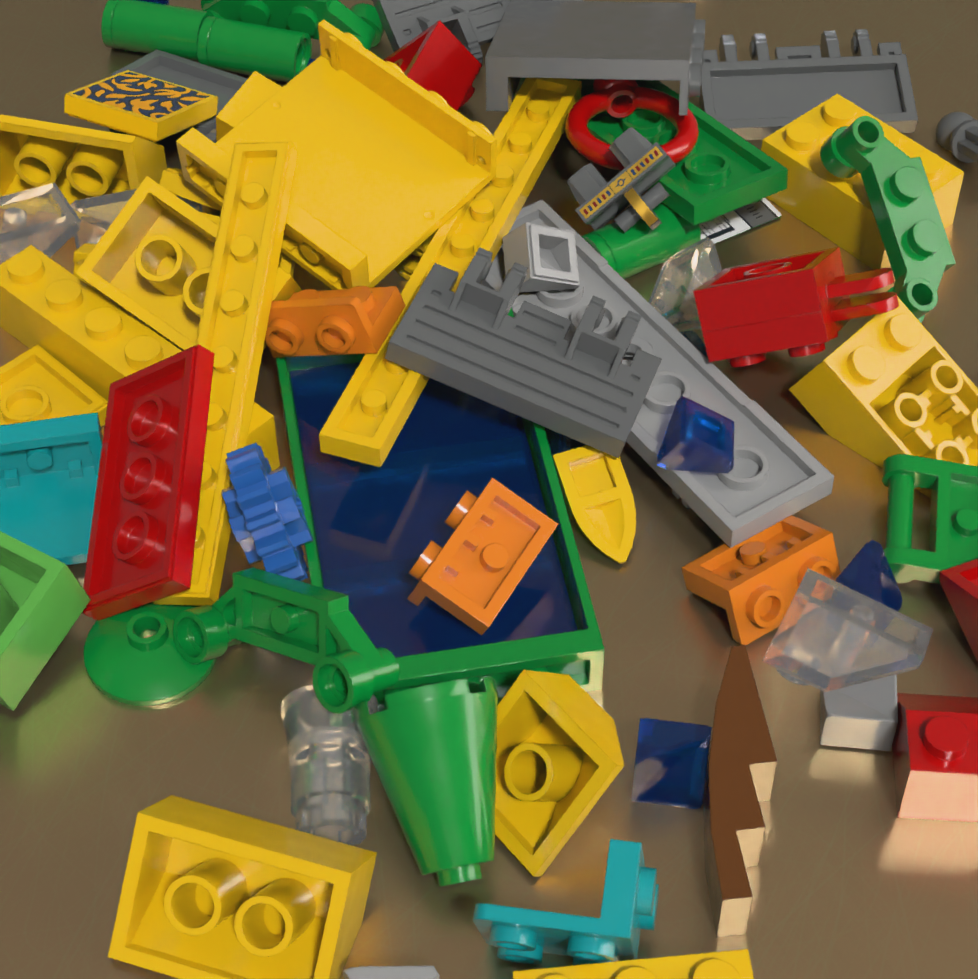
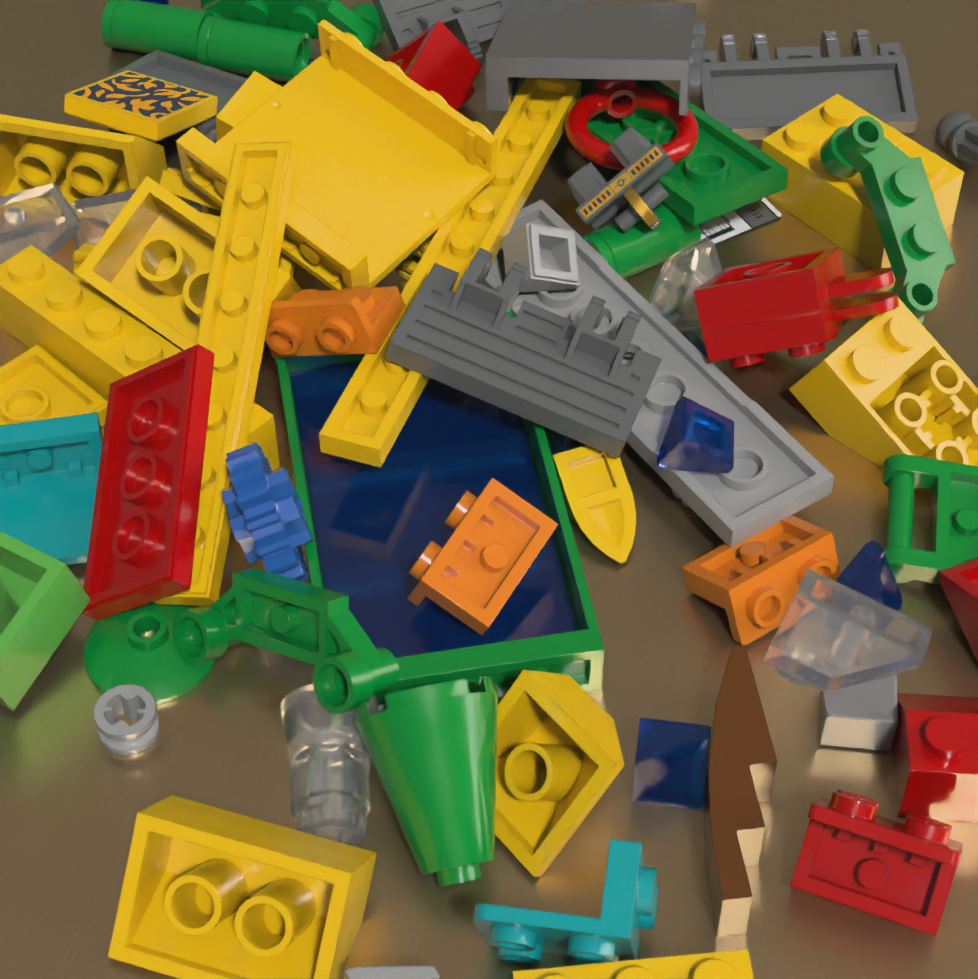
(134, 703): none -> light grey bush
(878, 862): none -> red bracket

